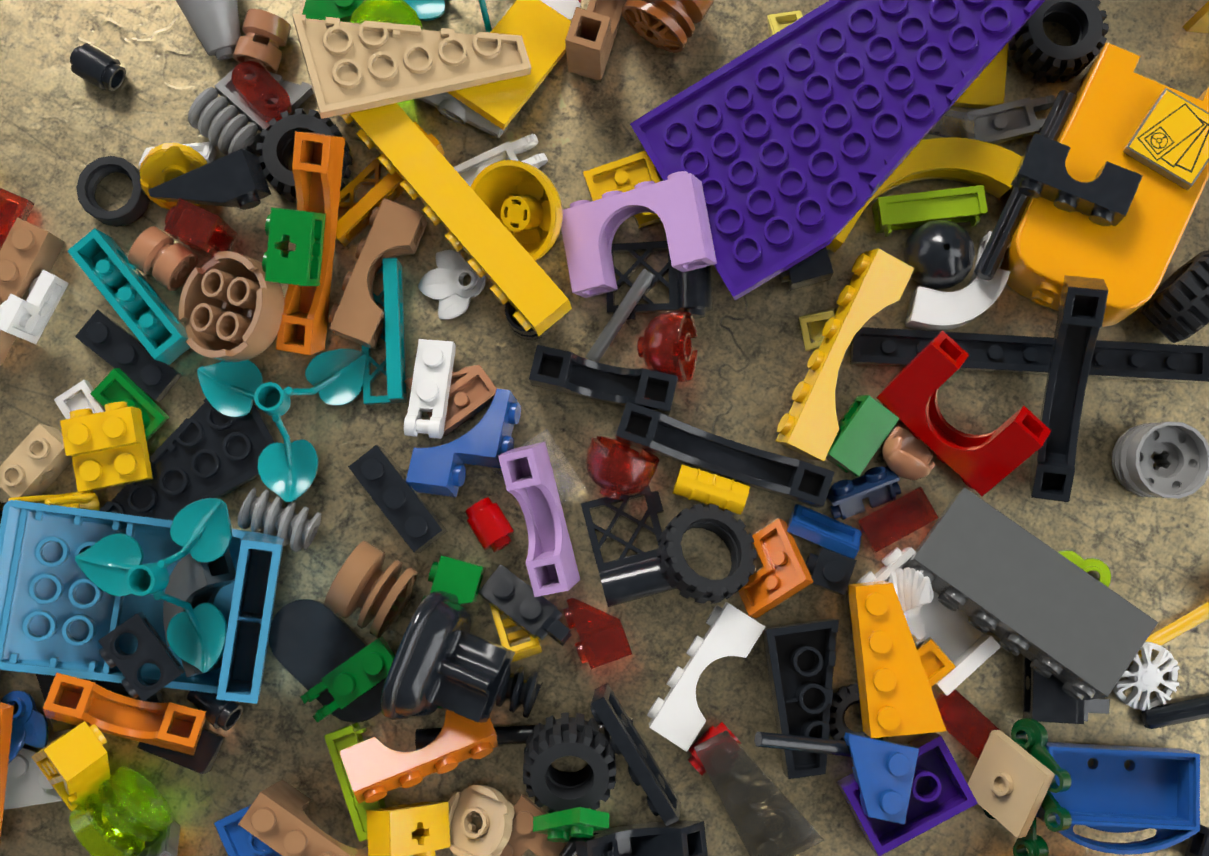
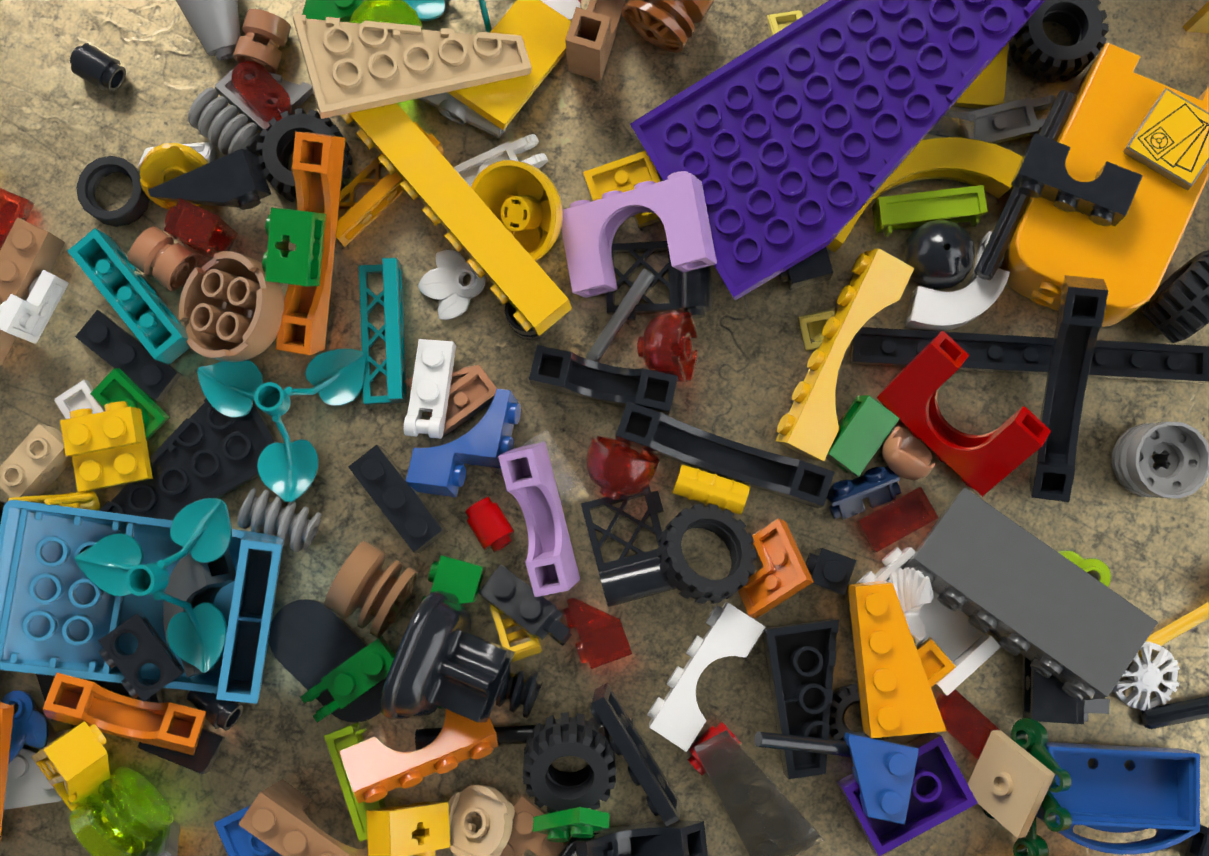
(393, 233): medium nougat arch -> none
(824, 531): blue tile -> none

